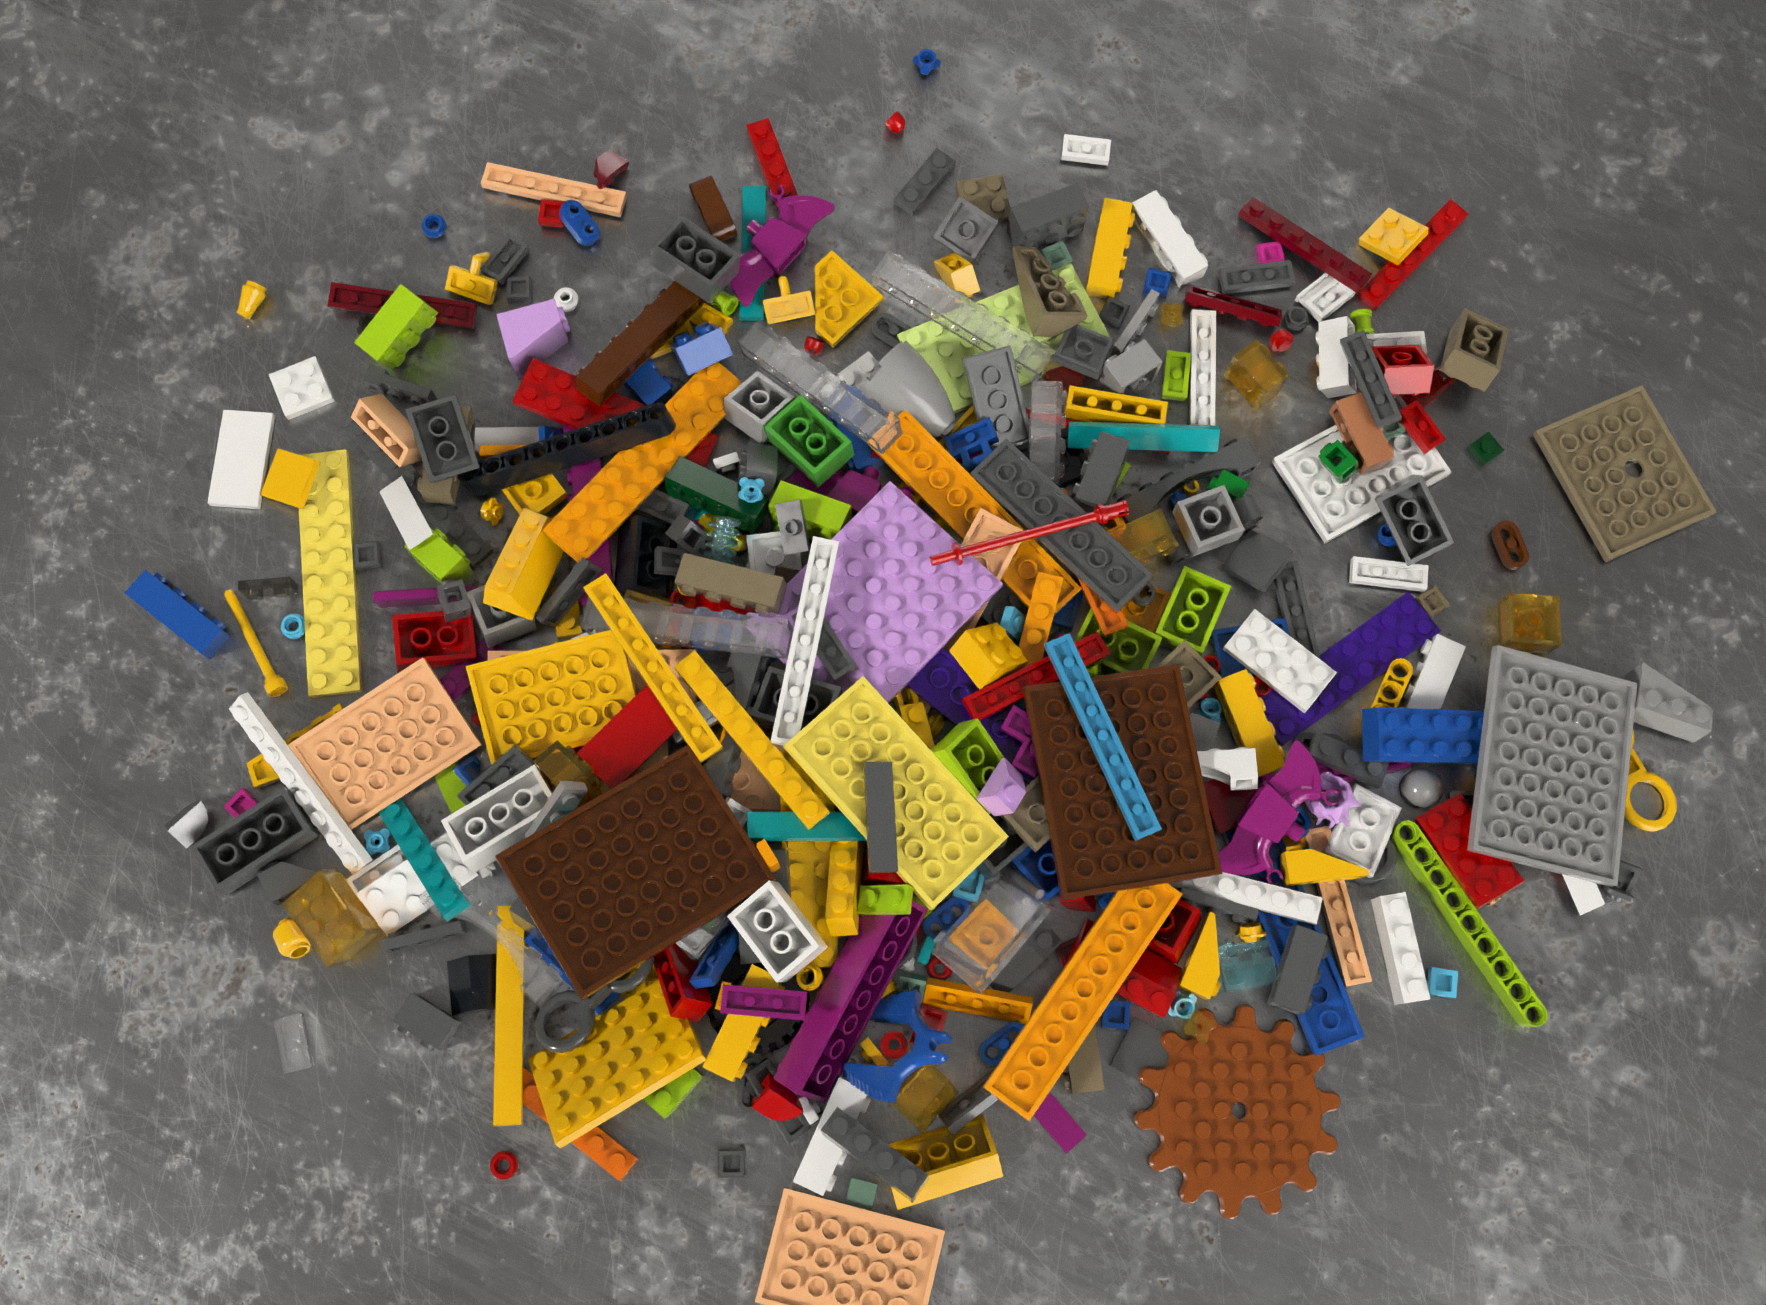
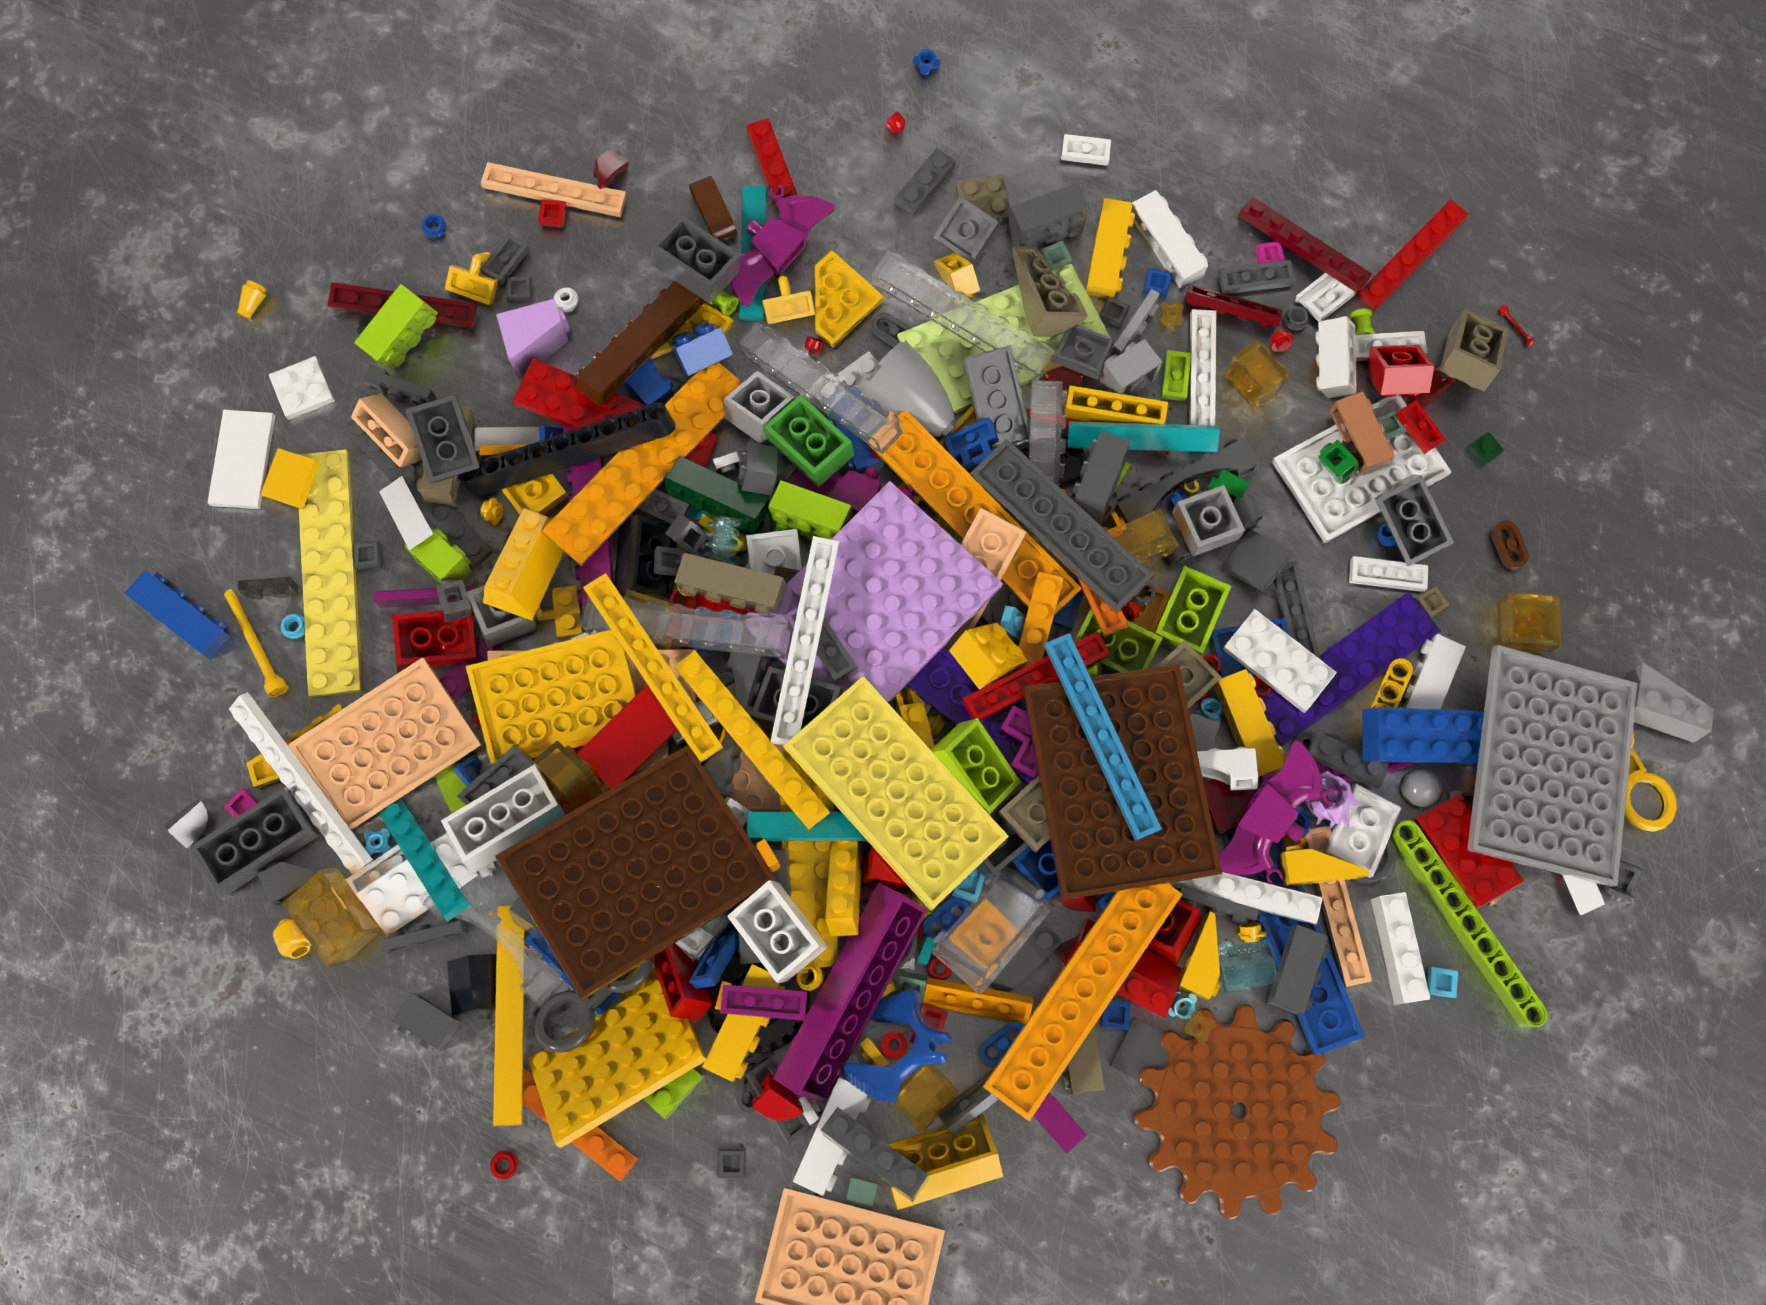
(293, 1043): clear plate -> none
(561, 802): light grey plate -> none
(568, 592): dark grey plate -> none
(578, 222): blue plate -> none
(751, 495): medium azure plate -> none
(793, 527): flat silver plate -> none
(880, 817): dark grey tile -> none
(885, 900): lime plate -> none
(1003, 789): lavender slope -> none
(1100, 514): red bar -> none
(1135, 608): none -> red hinge
(1370, 379): dark grey plate -> none
(1393, 236): yellow plate -> none
(1504, 311): none -> red hinge
(1590, 461): dark tan plate -> none

